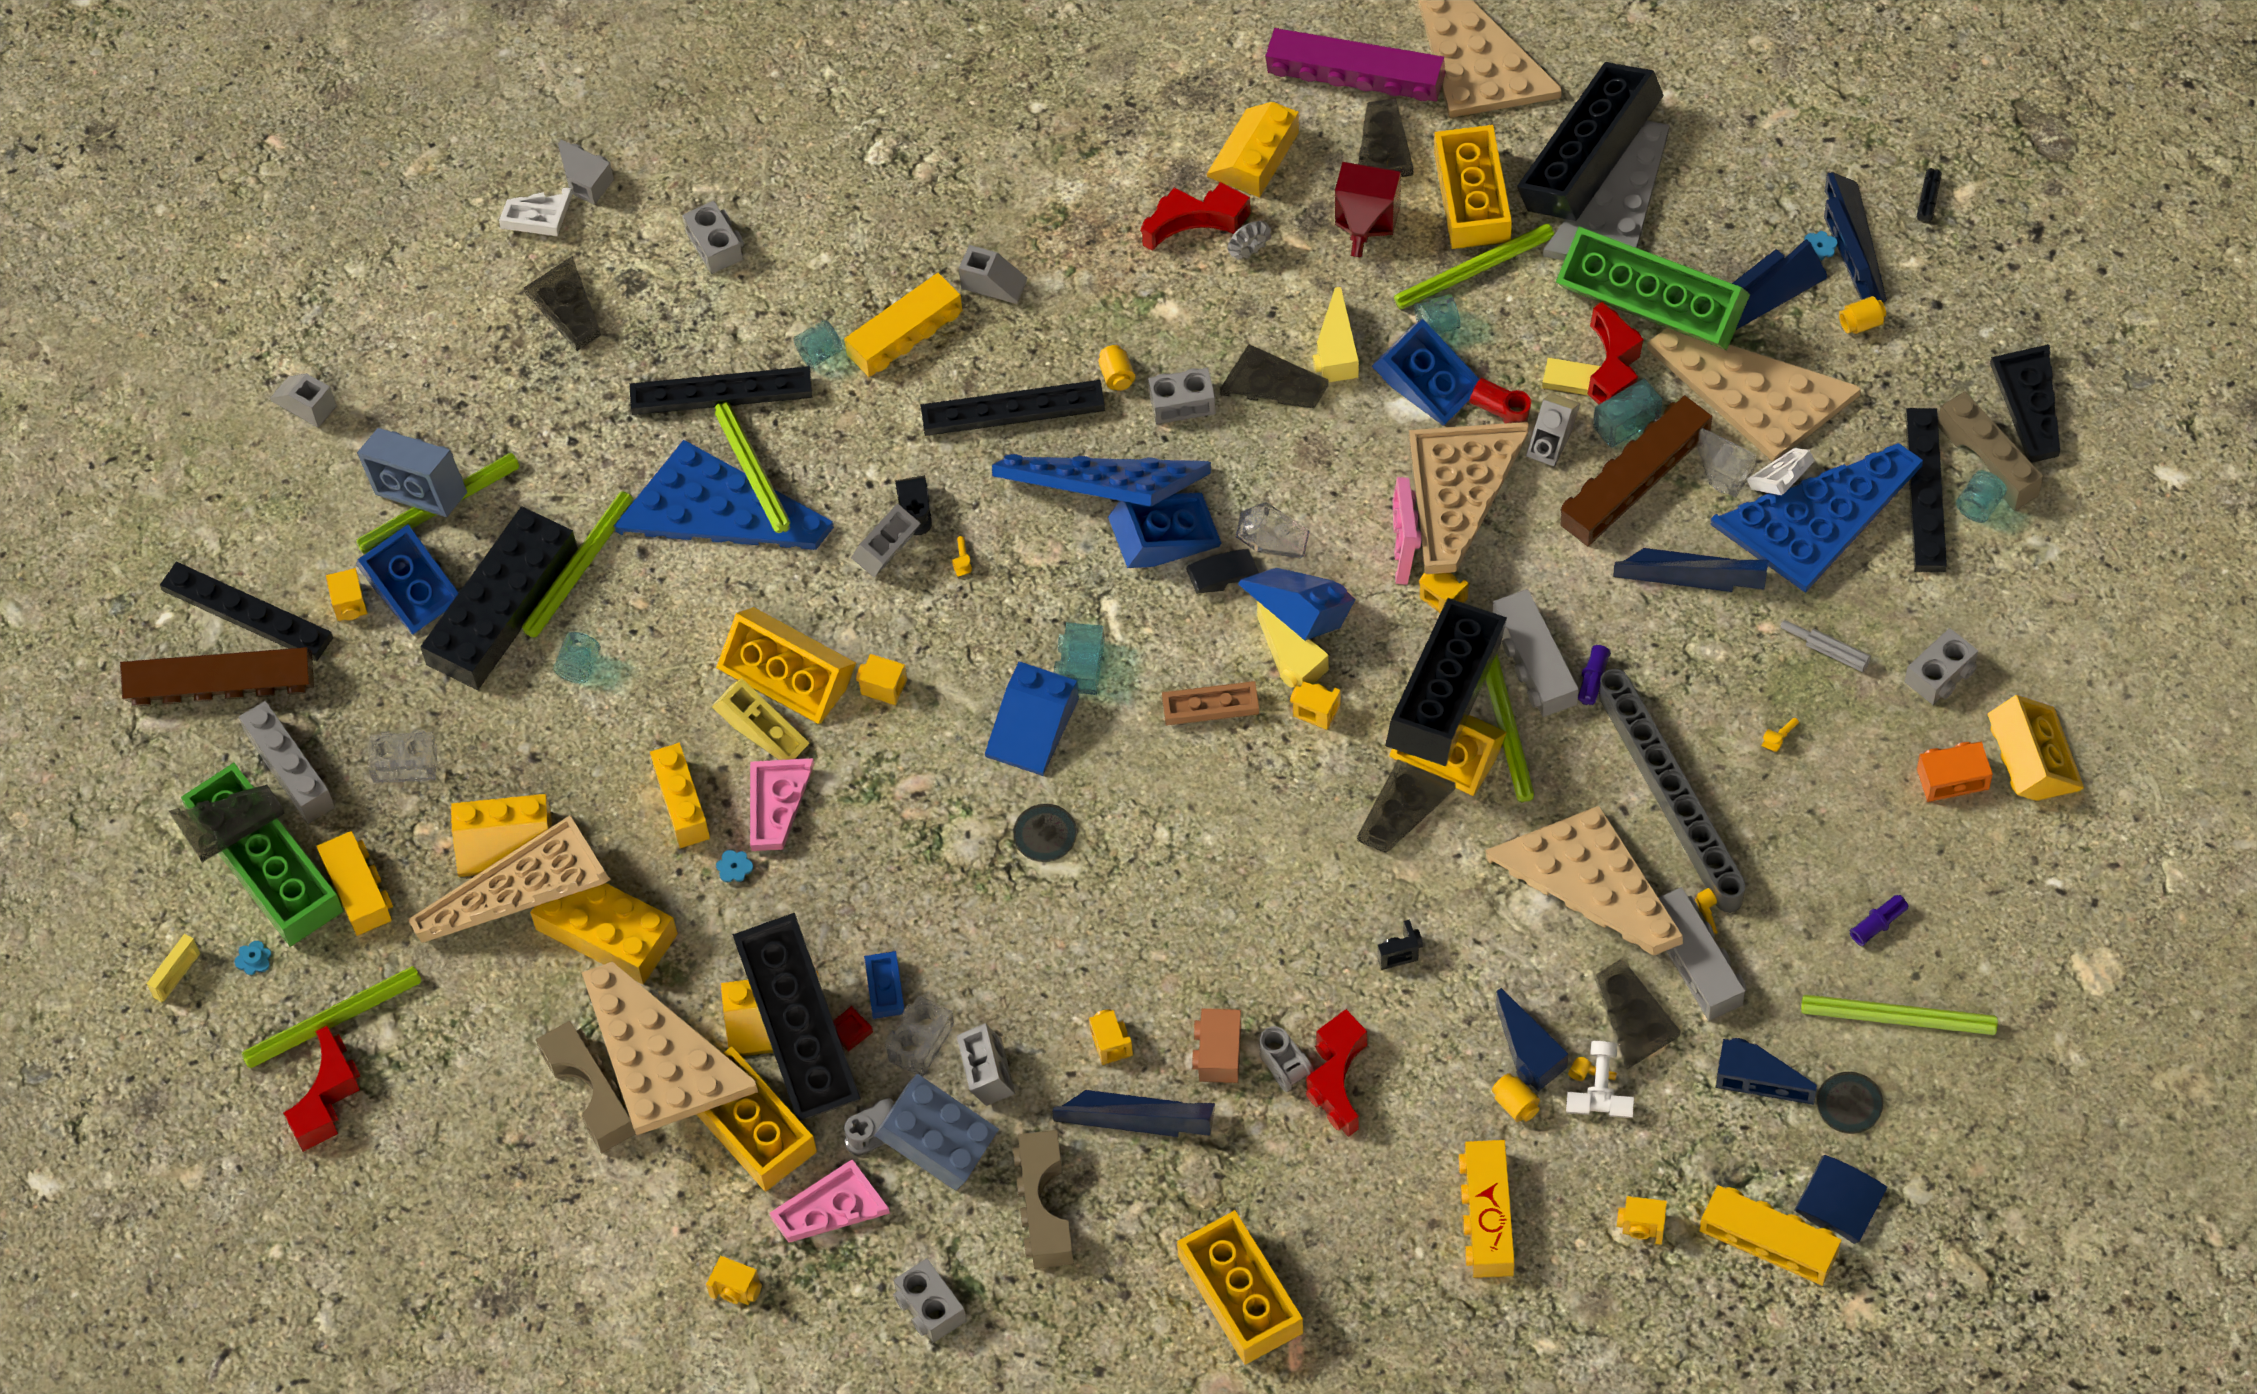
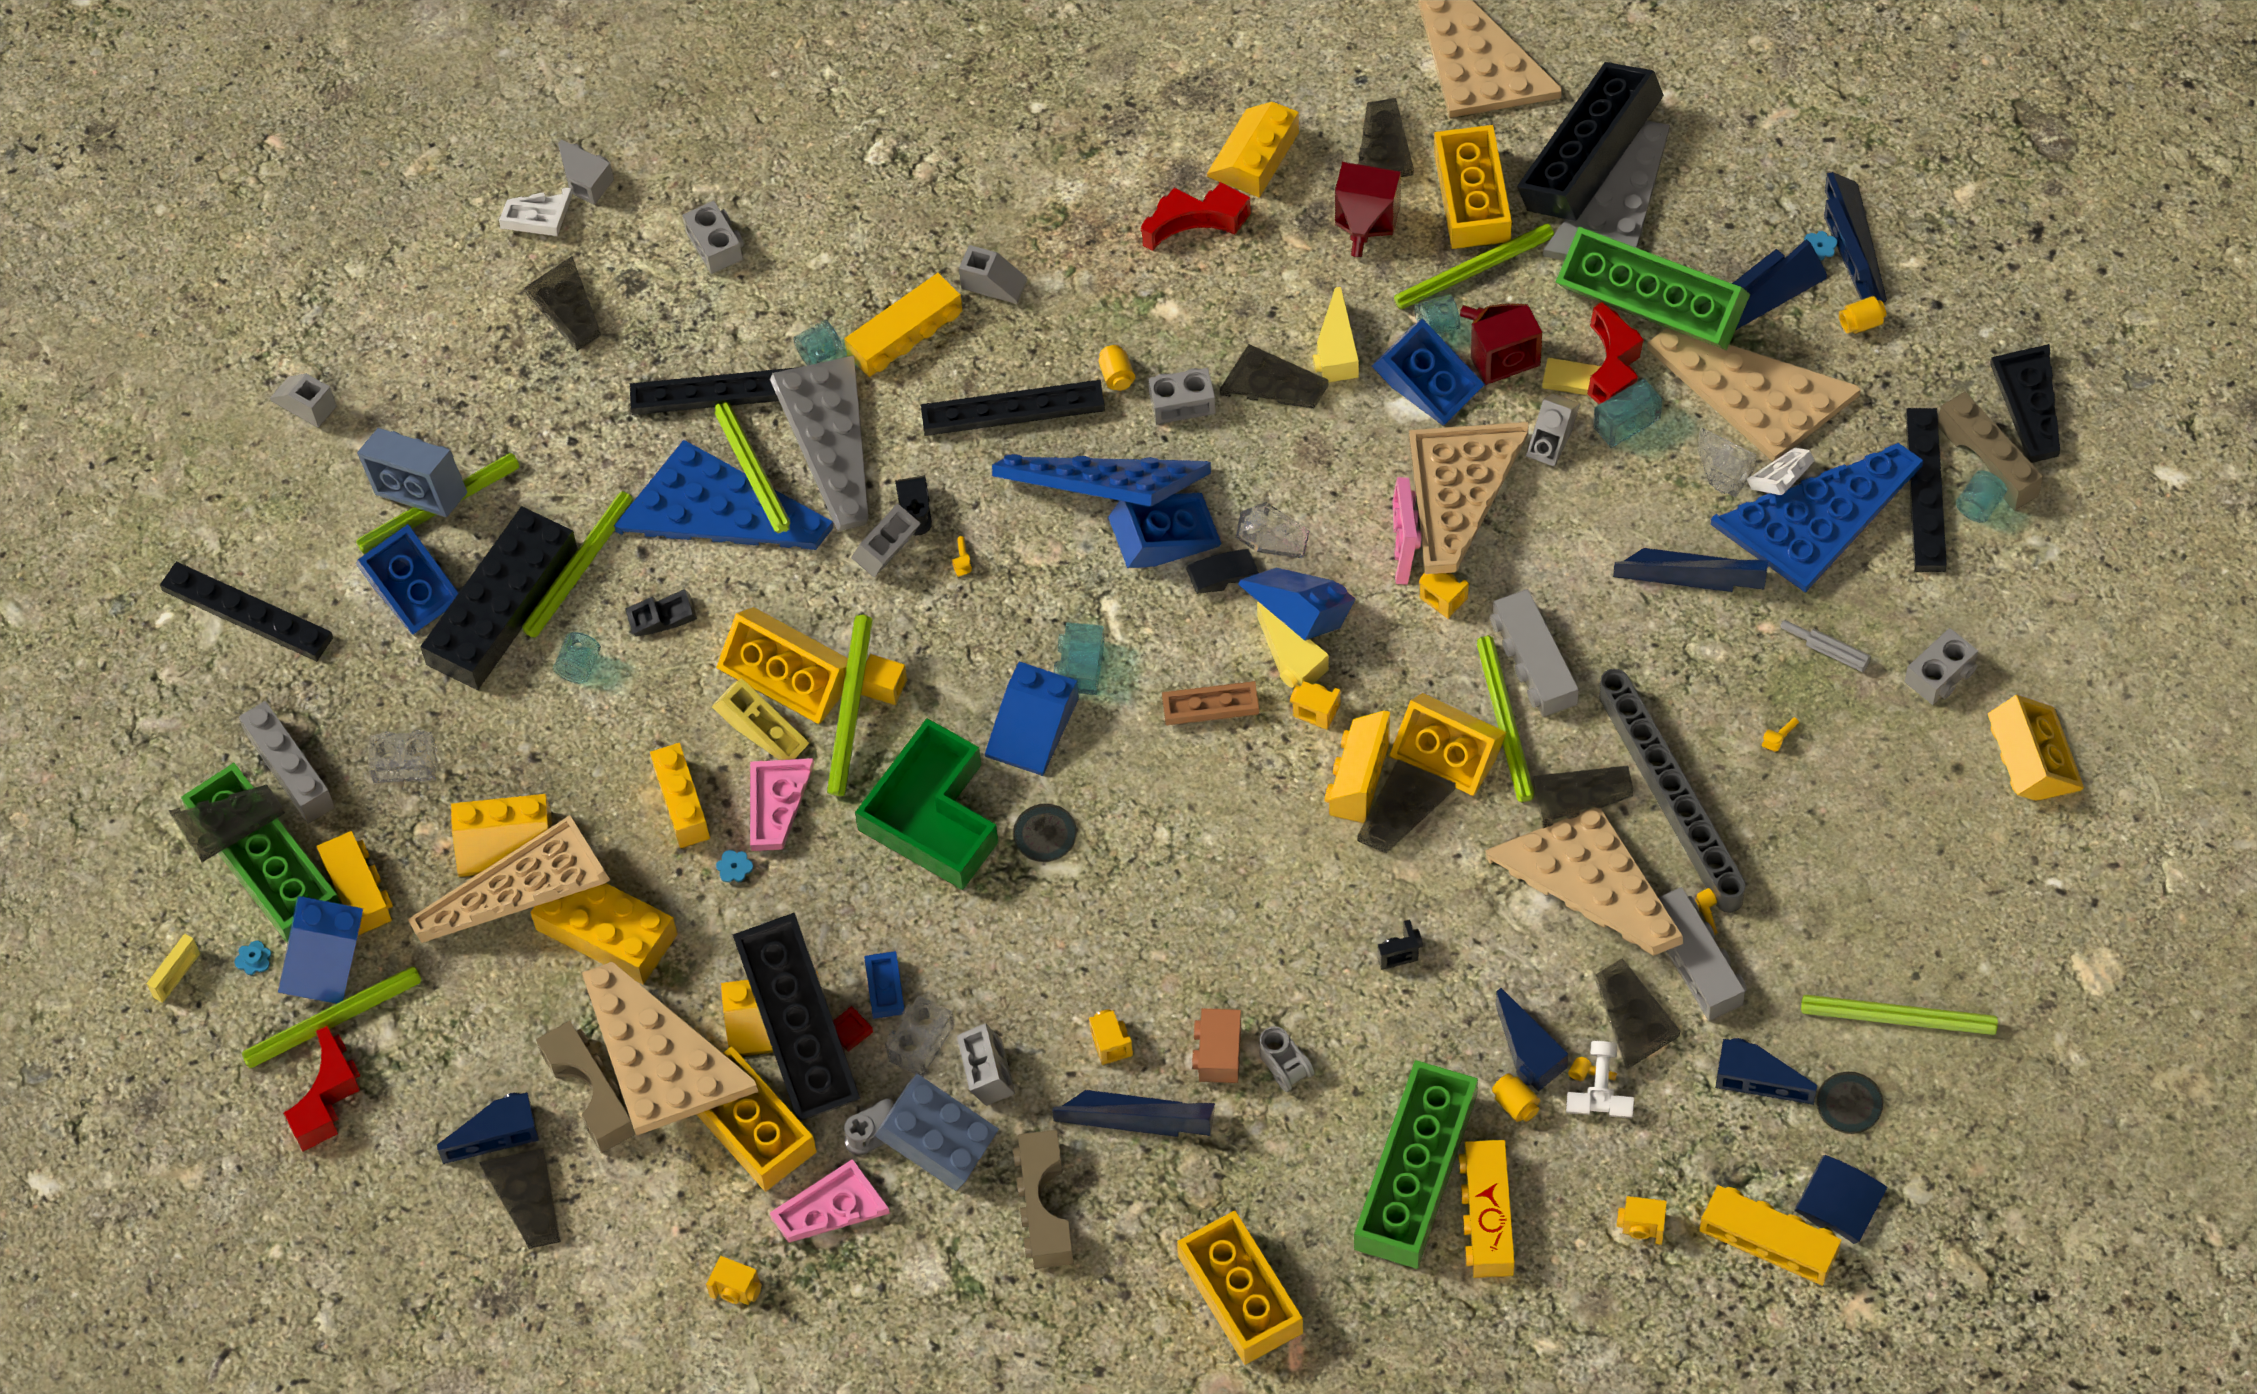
(217, 675): reddish brown brick -> none
(320, 950): none -> blue slope
(346, 594): yellow brick -> none
(497, 1127): none -> dark blue slope
(527, 1195): none -> clear smoke wing
(657, 616): none -> black slope
(826, 422): none -> light grey wing
(849, 705): none -> lime axle
(917, 810): none -> green piece
(934, 1298): light grey brick -> none
(1249, 239): light grey gear -> none
(1337, 1044): red arch -> none
(1355, 65): magenta brick -> none
(1359, 767): none -> yellow slope
(1416, 1164): none -> bright green brick
(1446, 682): black brick -> none
(1500, 400): red piece -> none
(1503, 340): none -> dark red piece
(1574, 791): none -> clear smoke wing
(1592, 674): dark purple axle -> none
(1634, 471): reddish brown brick -> none
(1878, 920): dark purple axle -> none
(1929, 195): black axle -> none
(1954, 771): orange brick -> none

